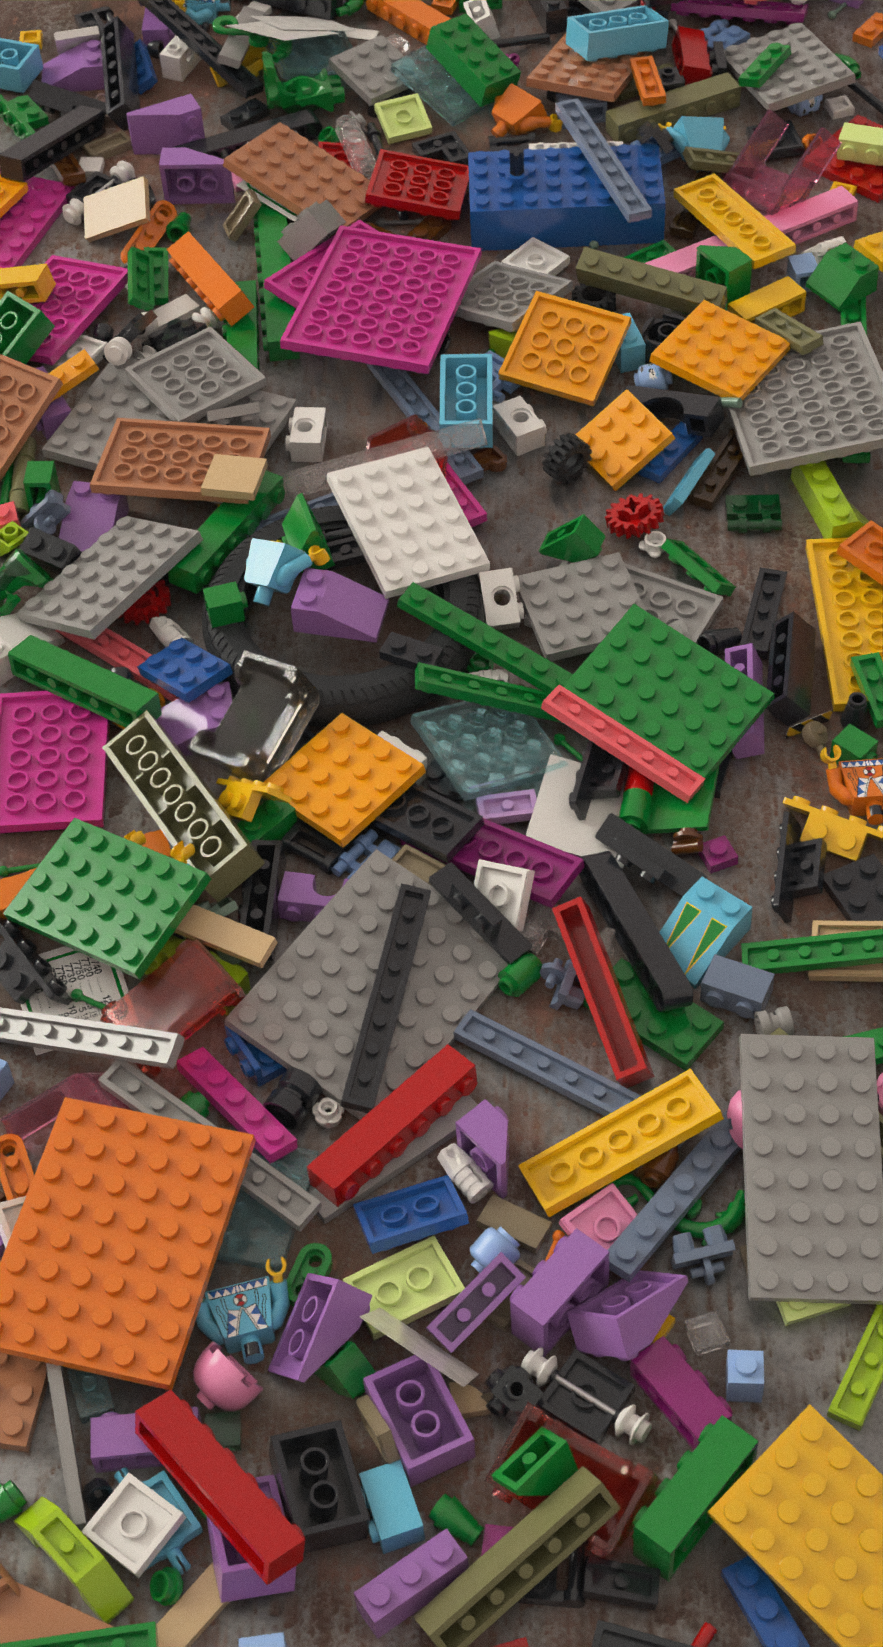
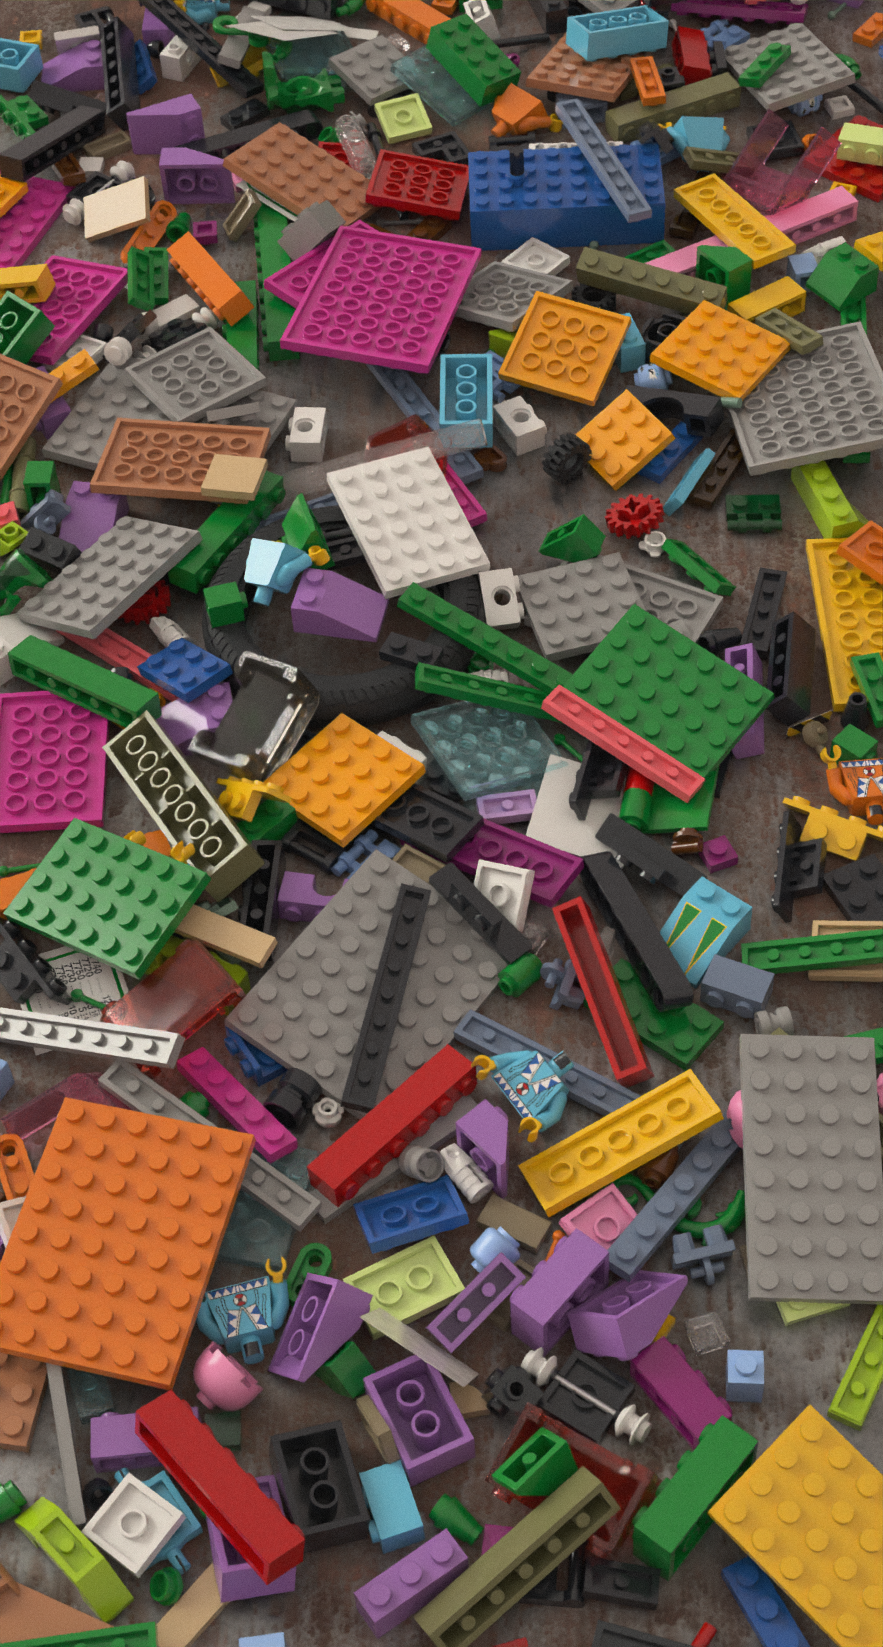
(205, 232): none -> magenta plate
(421, 1163): none -> light grey wheel
(530, 1086): none -> torso

